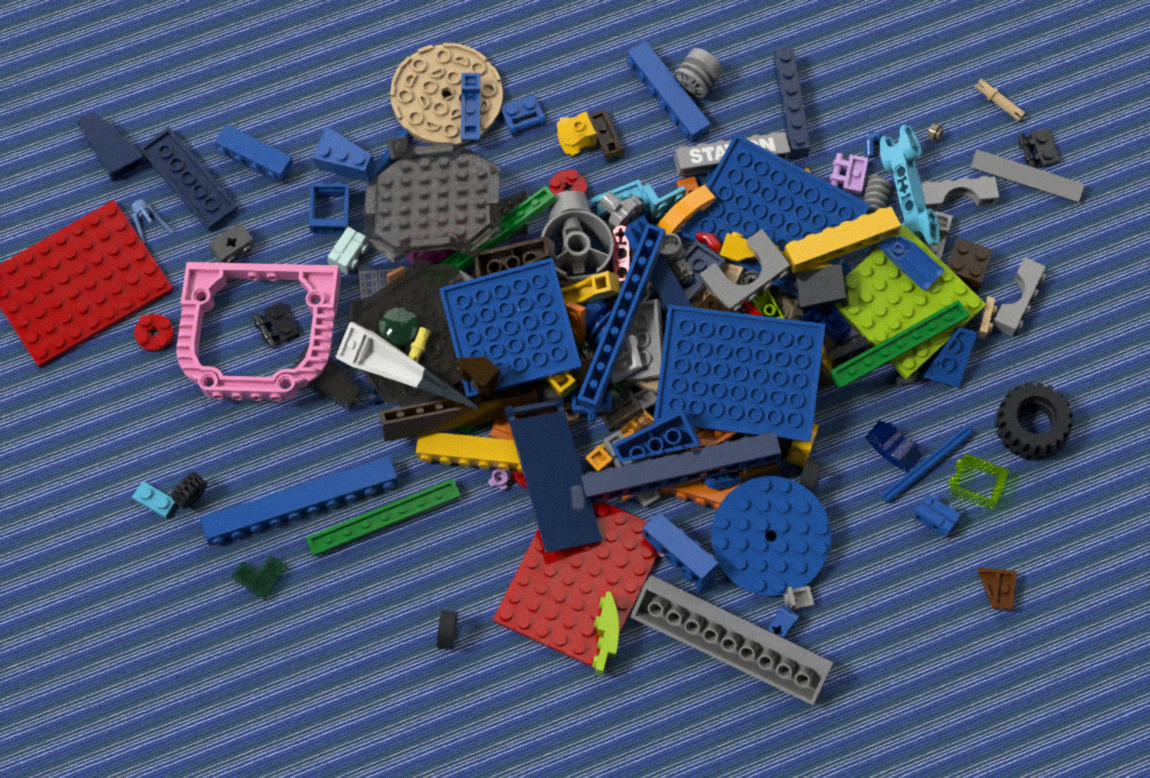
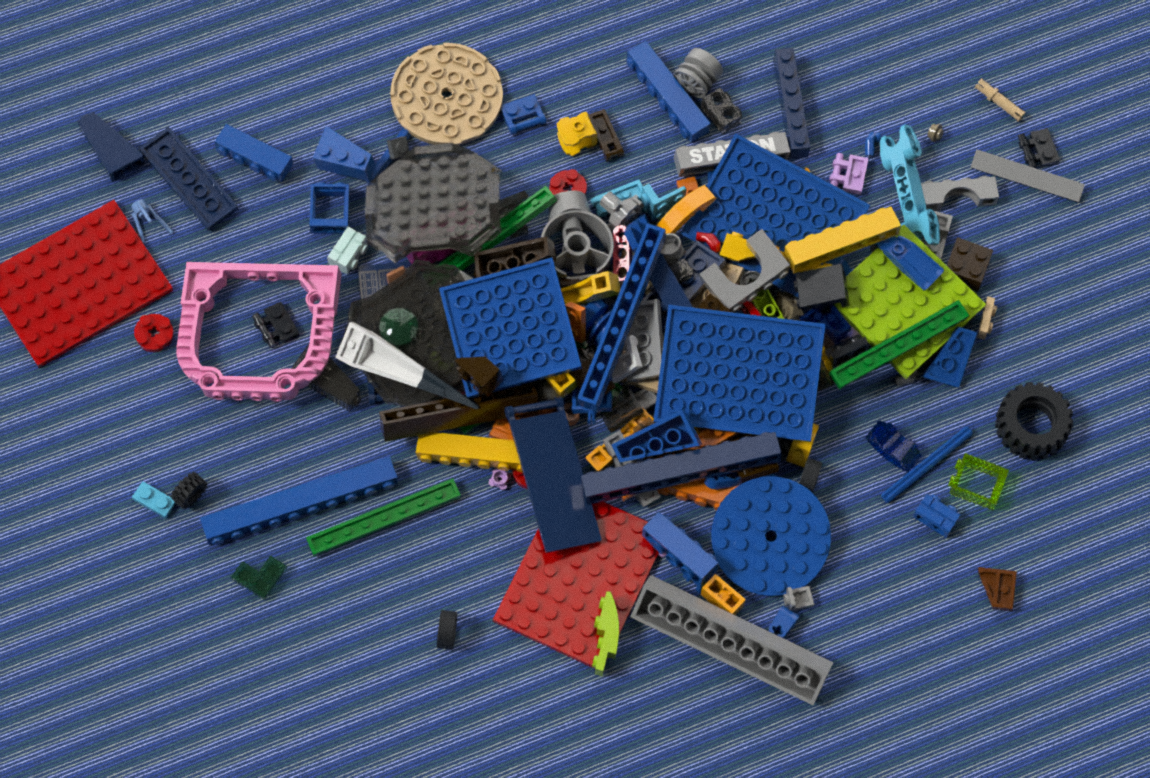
(235, 236): dark grey brick -> none
(418, 345): light yellow pin -> none
(470, 107): blue slope -> none
(717, 112): none -> clear smoke brick
(722, 595): none -> light orange brick
(876, 193): light grey piece -> none
(1010, 315): light grey arch -> none

